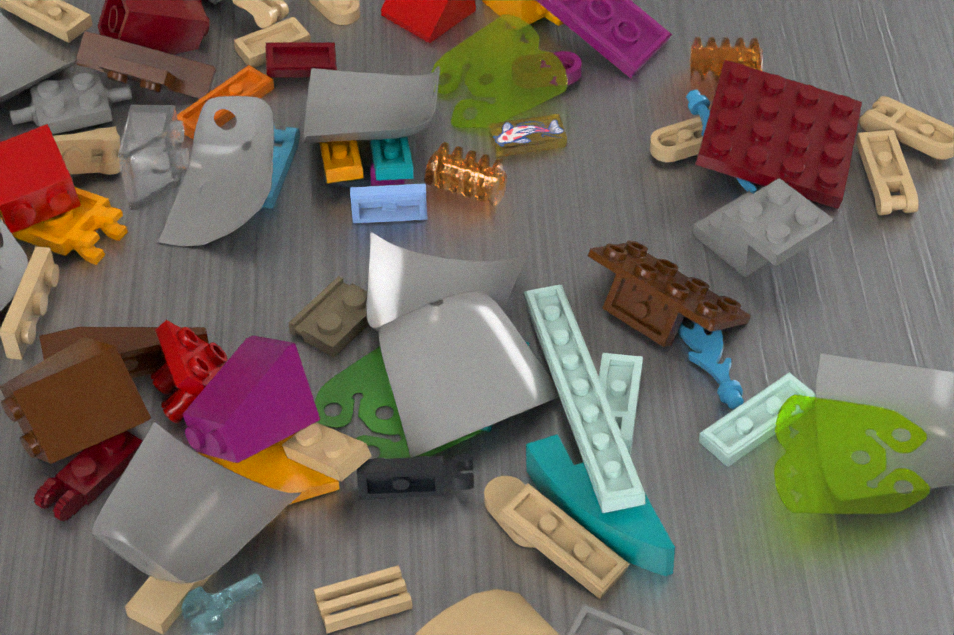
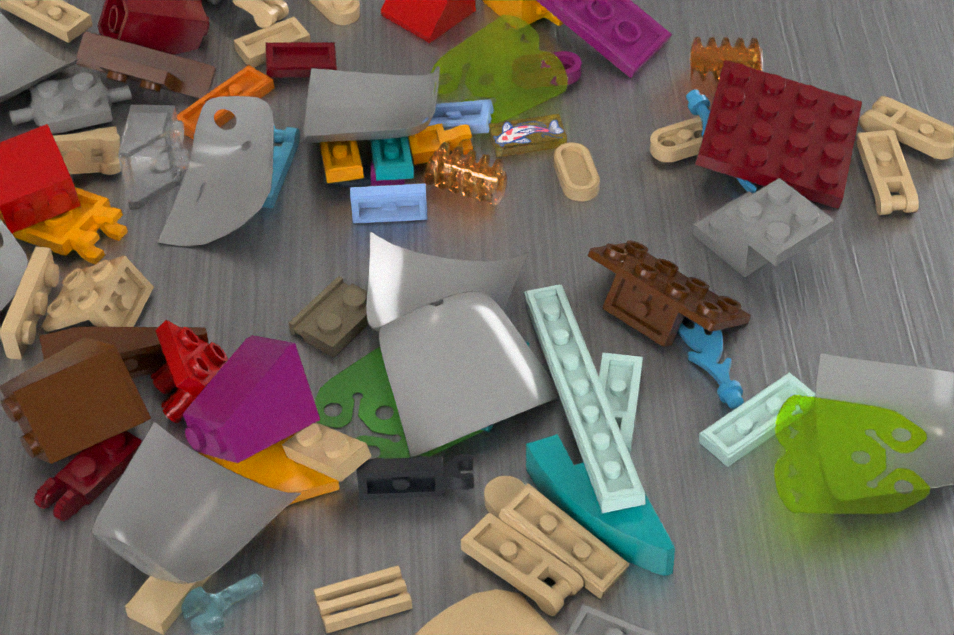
(104, 293): none -> tan bracket
(429, 140): none -> light orange plate
(470, 113): none -> light blue tile
(521, 563): none -> tan plate
(576, 172): none -> tan tile

